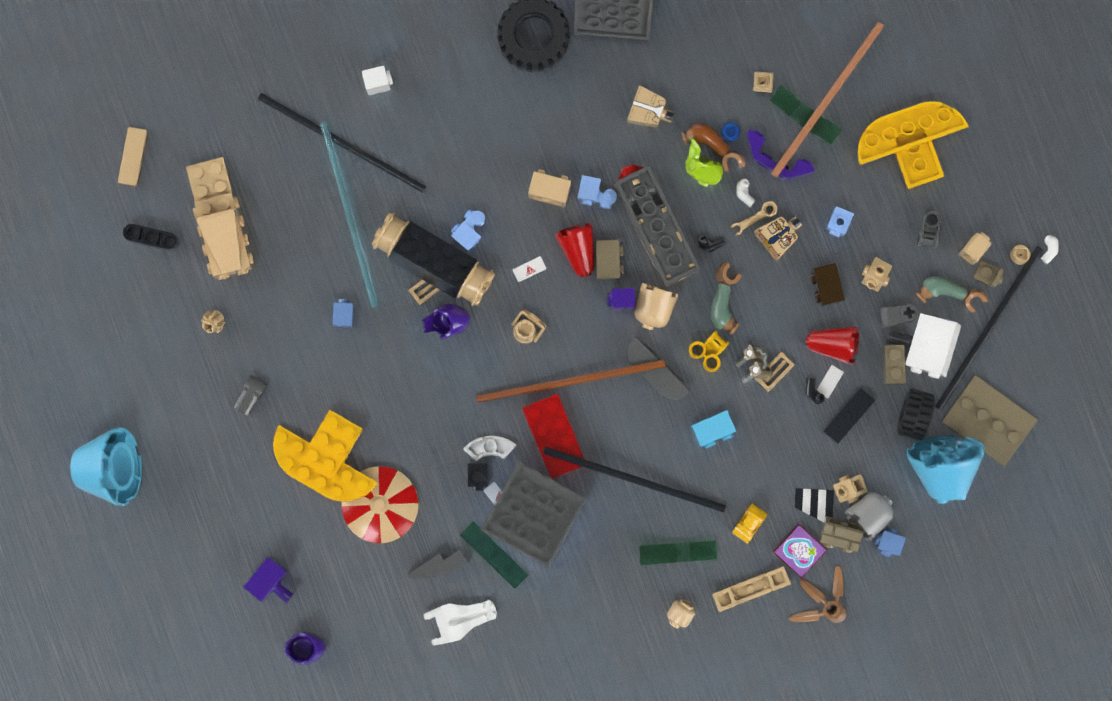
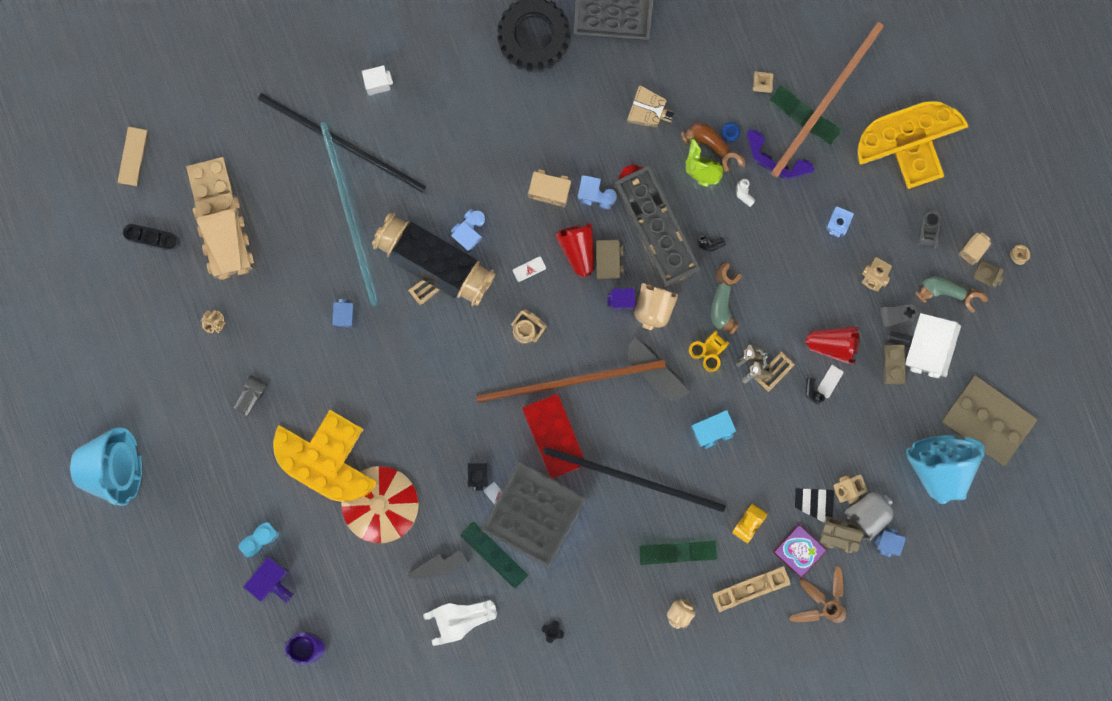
(262, 536): none -> medium azure brick
(448, 320): dark purple helmet -> none
(488, 446): white tile -> none
(547, 630): none -> black plate
(761, 214): tan brick -> none
(778, 235): torso -> none
(827, 285): dark brown brick -> none
(857, 407): black tile -> none
(916, 414): black tyre -> none
(989, 328): black piece -> none
(1053, 249): white arm -> none

